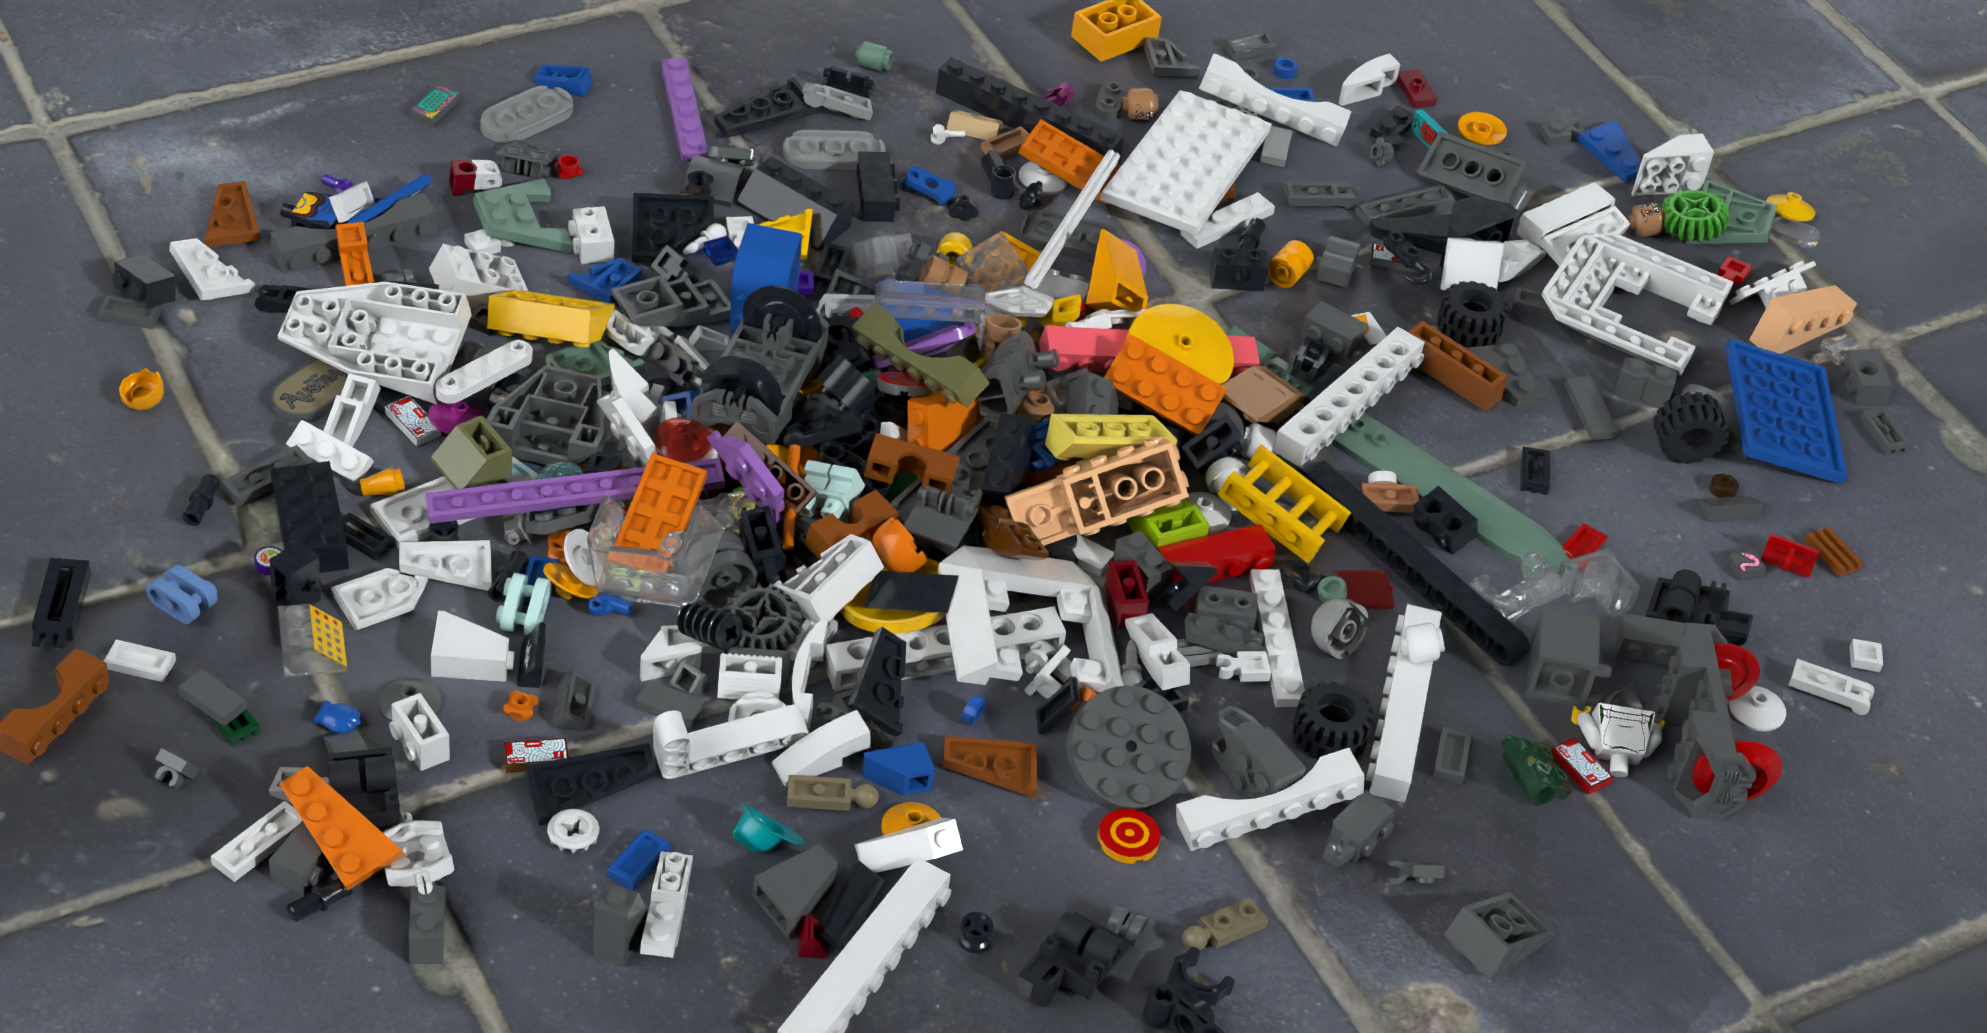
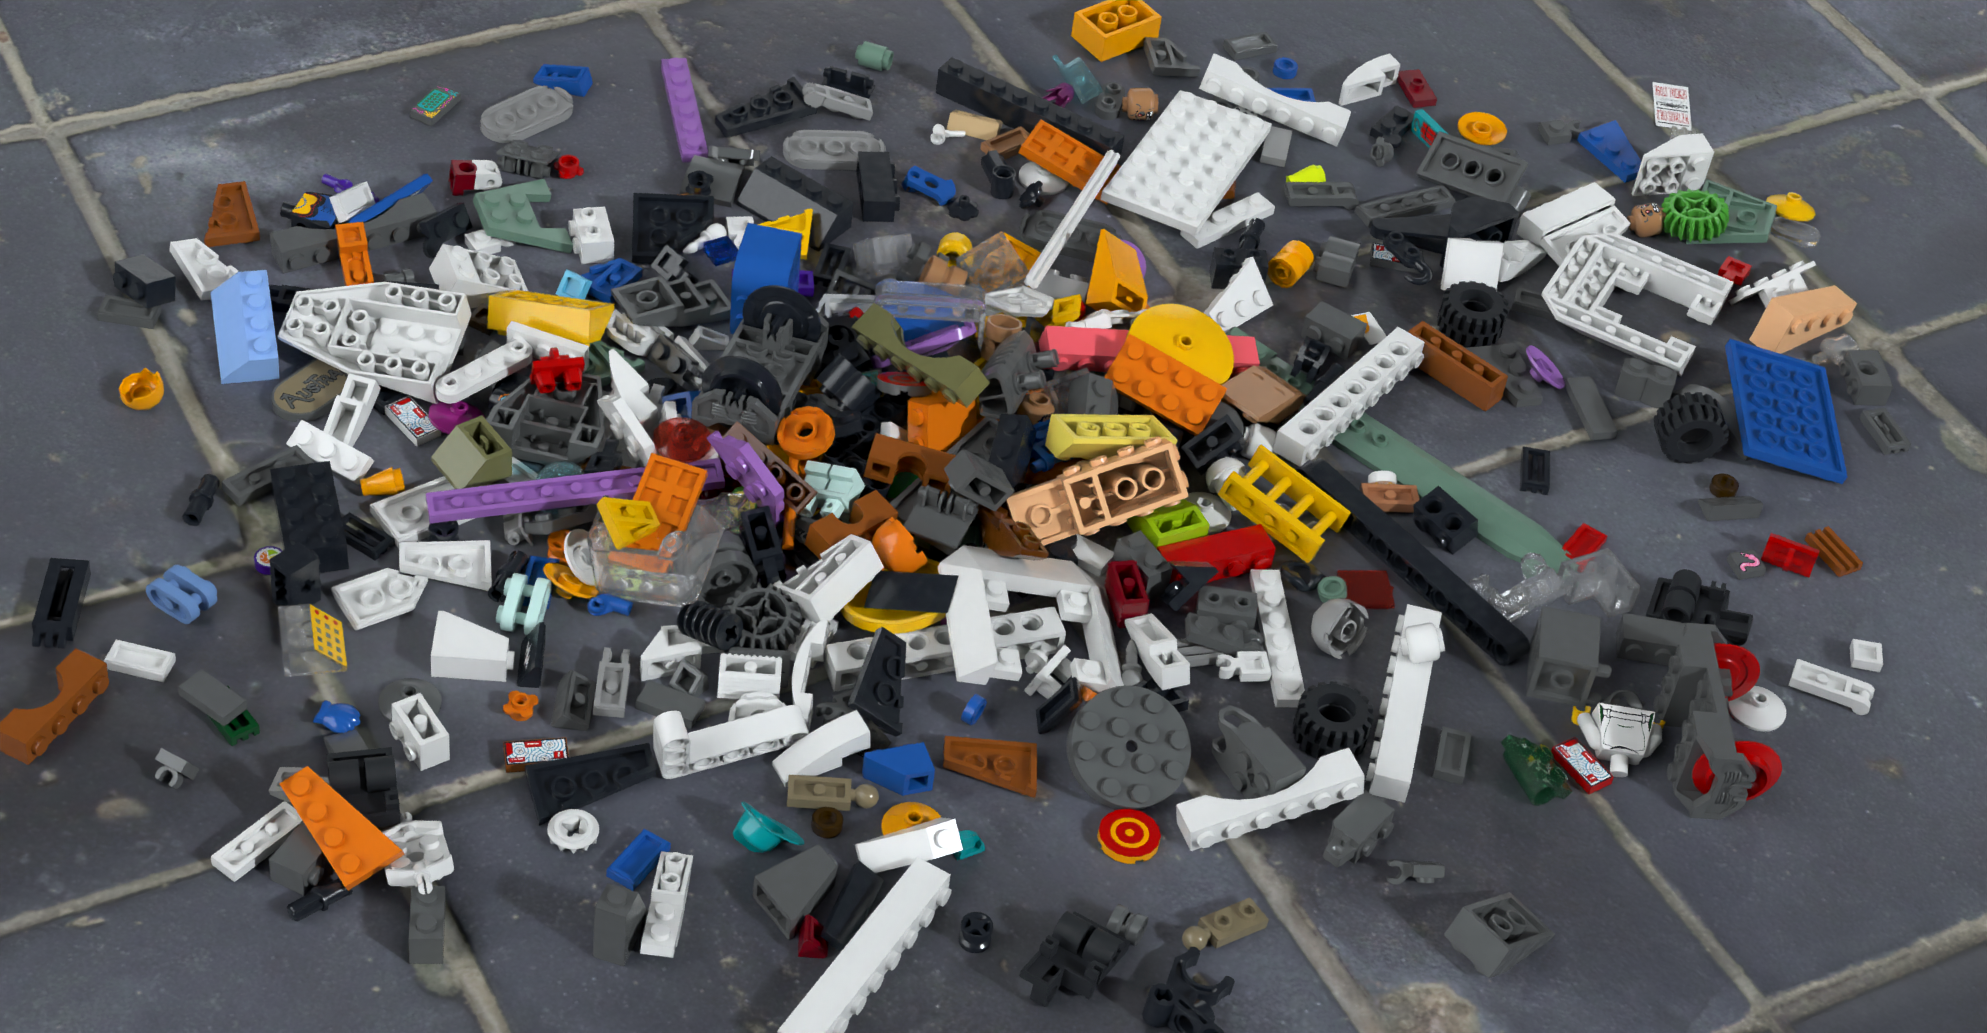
(245, 328): none -> light blue slope
(444, 227): none -> black hinge
(543, 341): none -> white plate
(557, 369): none -> red hips
(573, 285): none -> medium azure tile
(612, 685): none -> light grey hinge
(627, 520): none -> yellow wing
(811, 445): none -> orange tile
(827, 822): none -> dark brown tile
(970, 843): none -> teal tile
(978, 480): none -> dark grey brick
(1080, 78): none -> clear light blue panel
(1241, 299): none -> white wing
(1309, 174): none -> neon yellow cone
(1544, 368): none -> medium lavender dish
(1671, 106): none -> white sticker

